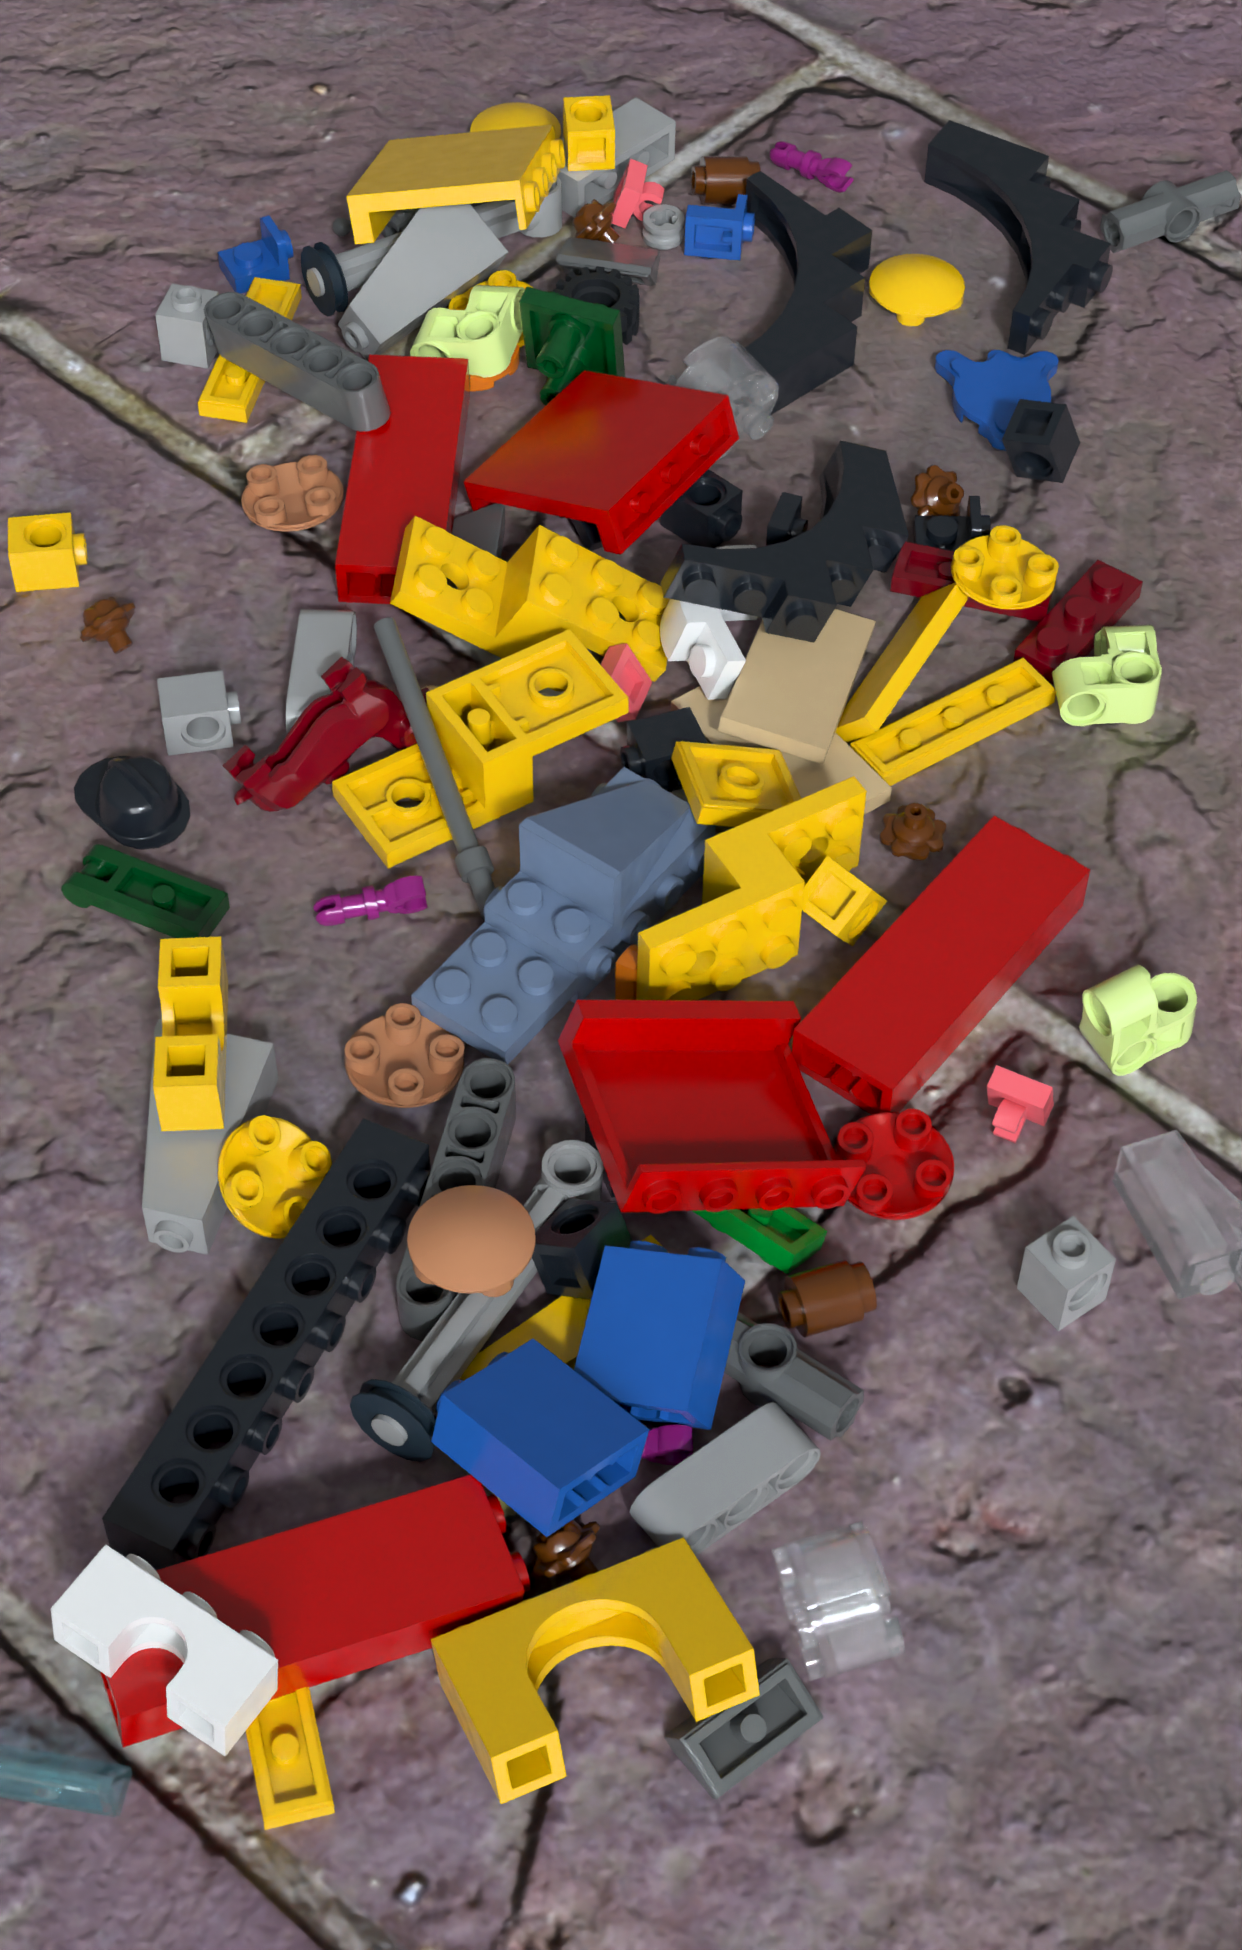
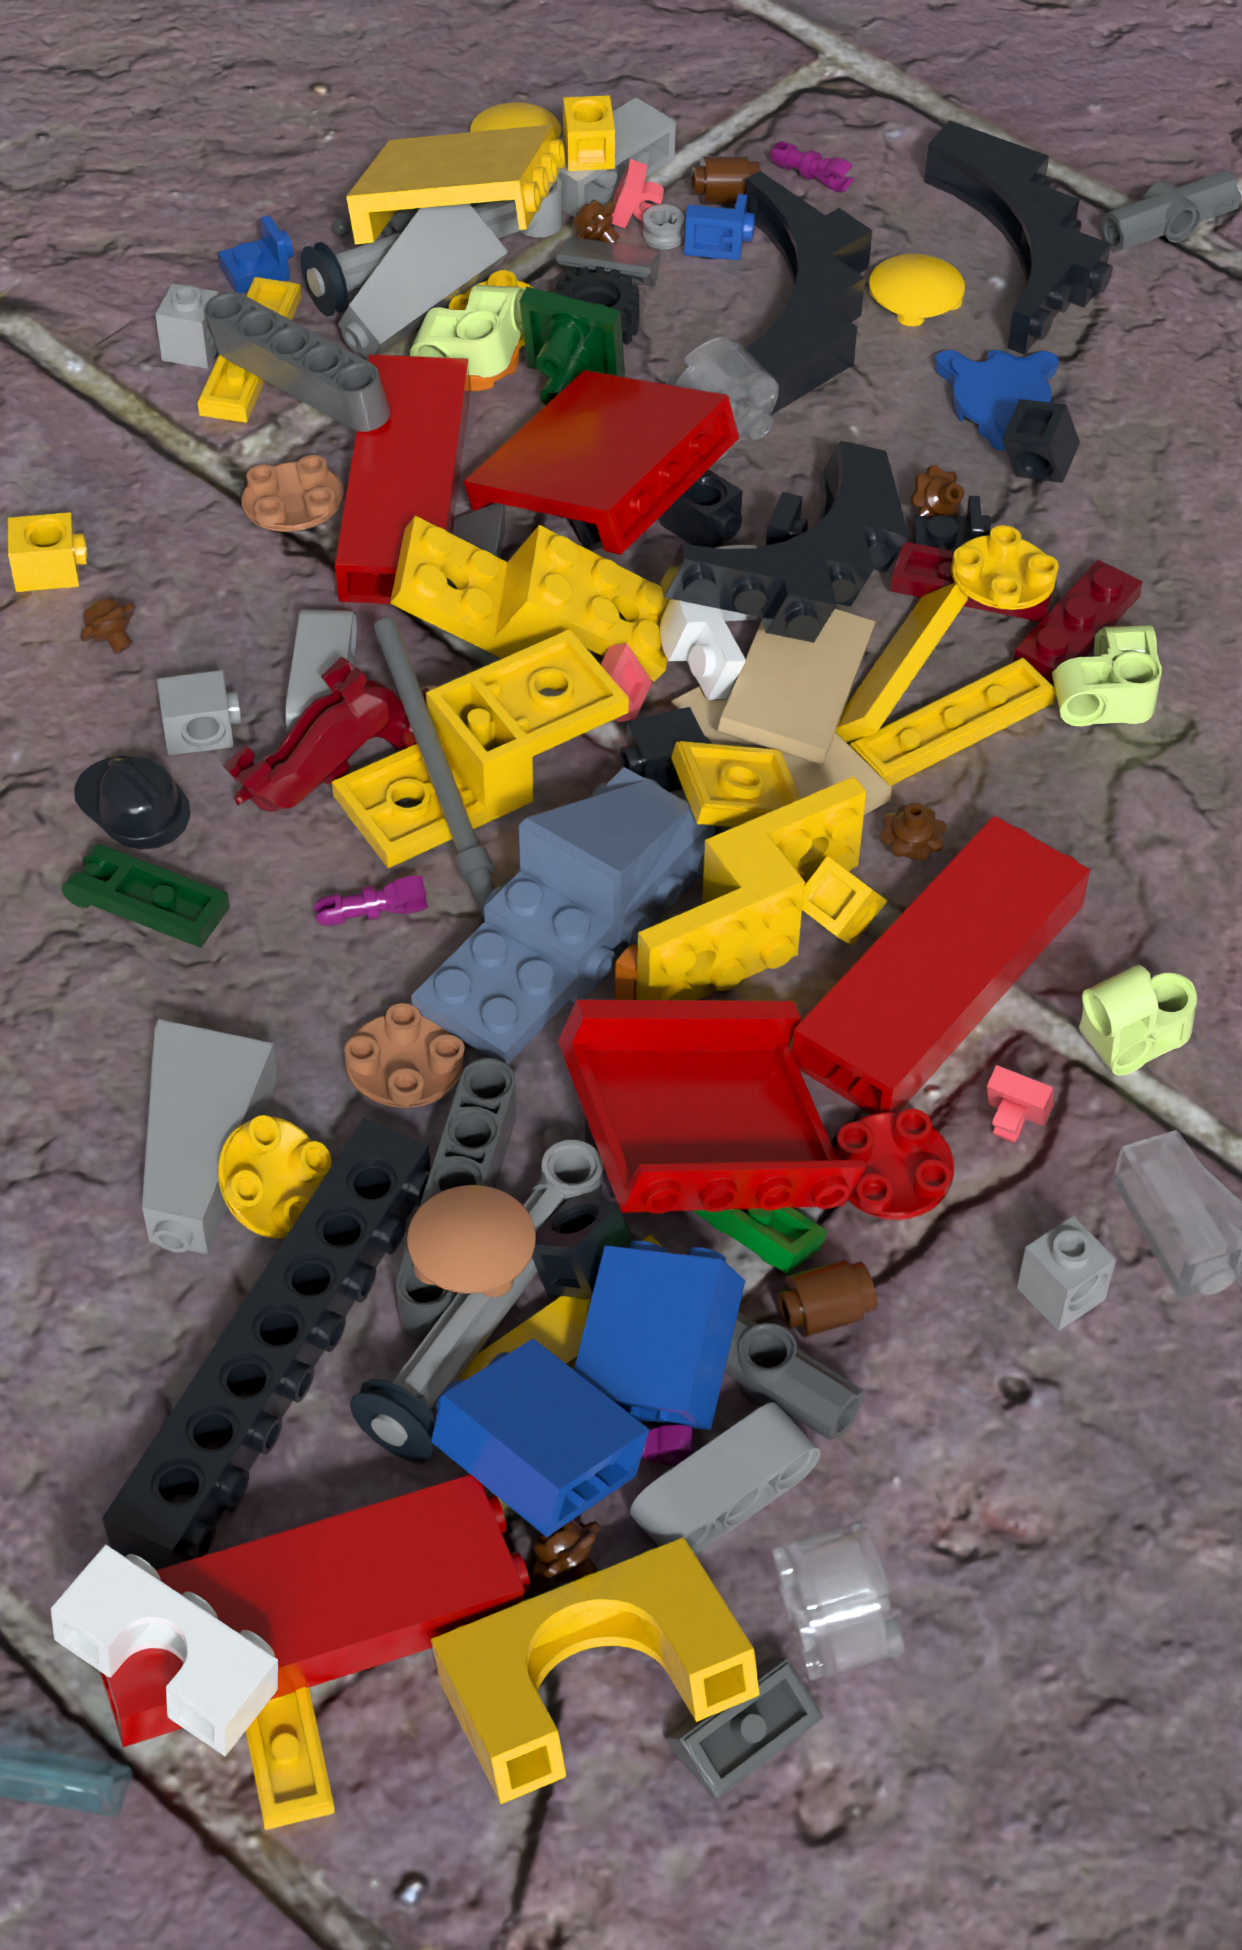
(194, 1034): yellow arch -> none

